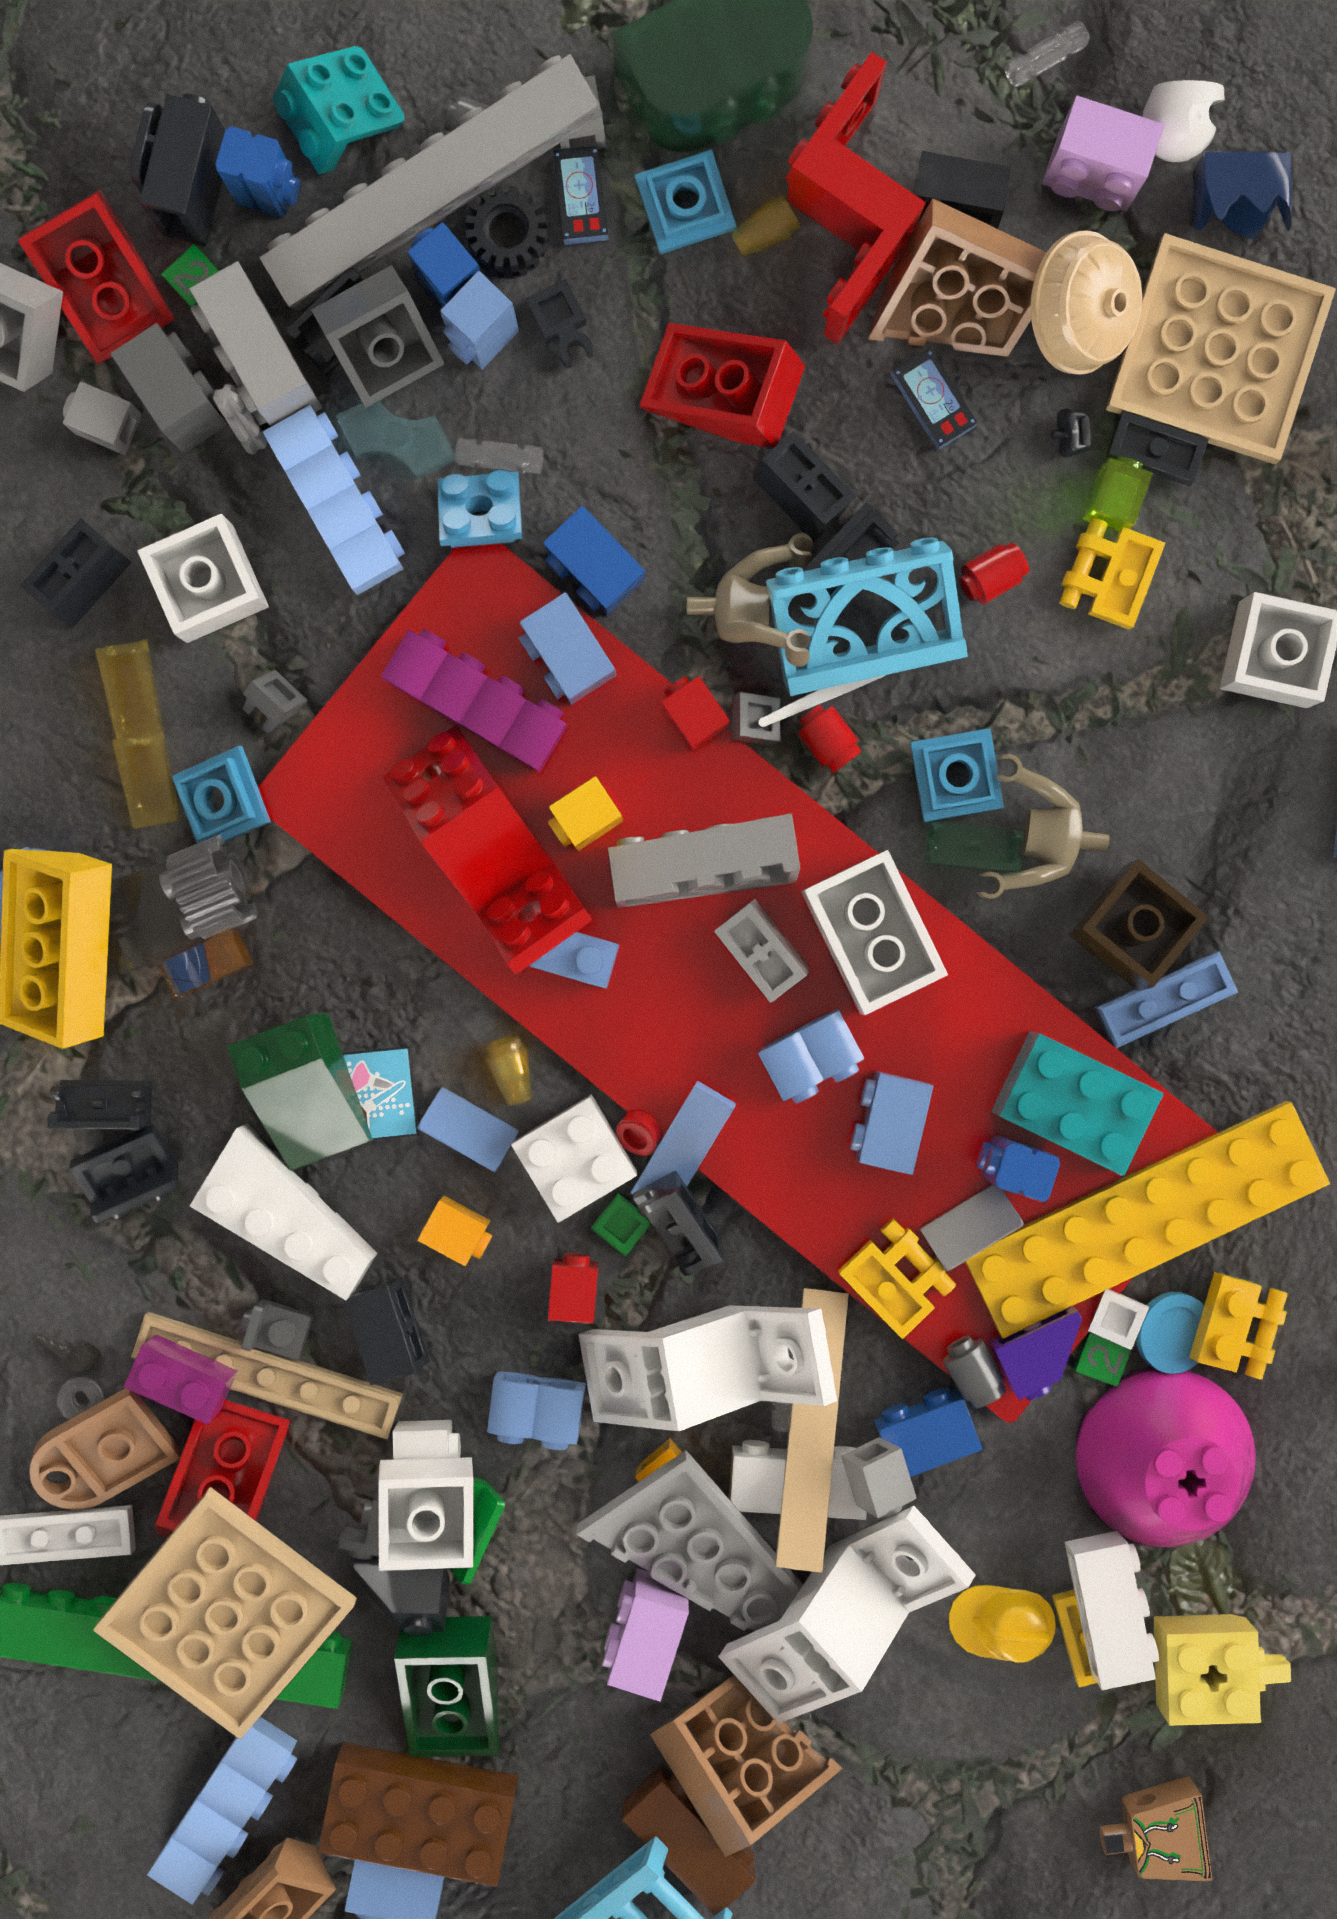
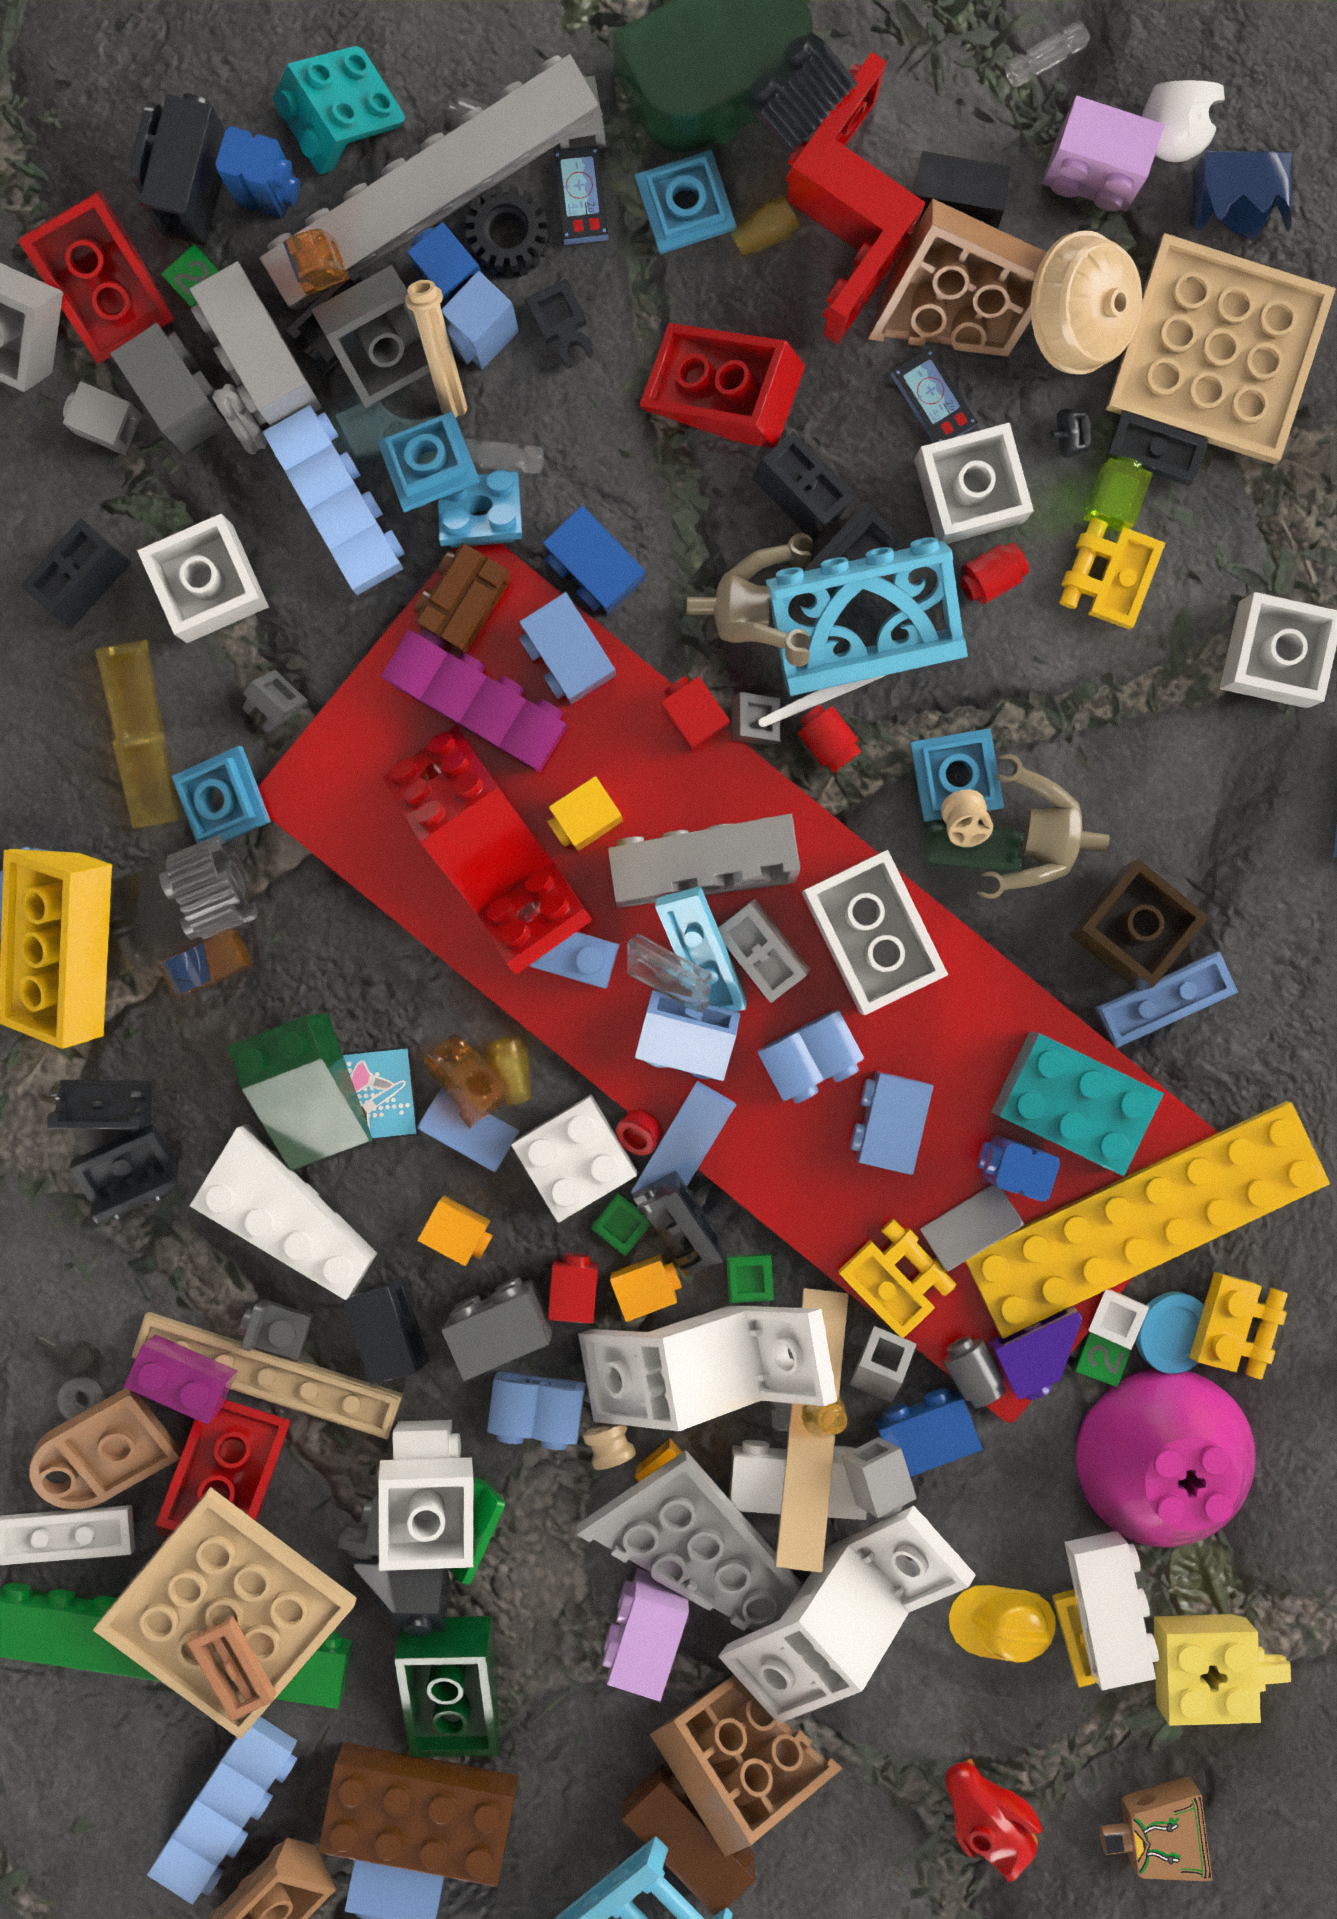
(215, 1633): none -> nougat tile
(316, 260): none -> clear orange leg
(425, 302): none -> tan axle
(445, 475): none -> dark azure piece
(462, 597): none -> reddish brown brick
(465, 1078): none -> clear orange leg
(497, 1328): none -> dark grey brick
(608, 1445): none -> tan wheel
(645, 1287): none -> light orange brick
(668, 973): none -> clear tile
(686, 1039): none -> brick
(698, 940): none -> medium azure plate
(749, 1278): none -> green tile
(800, 91): none -> black brick
(814, 1415): none -> clear yellow cone
(883, 1364): none -> light grey brick
(966, 818): none -> tan wheel
(973, 484): none -> white brick
(992, 1820): none -> red animal

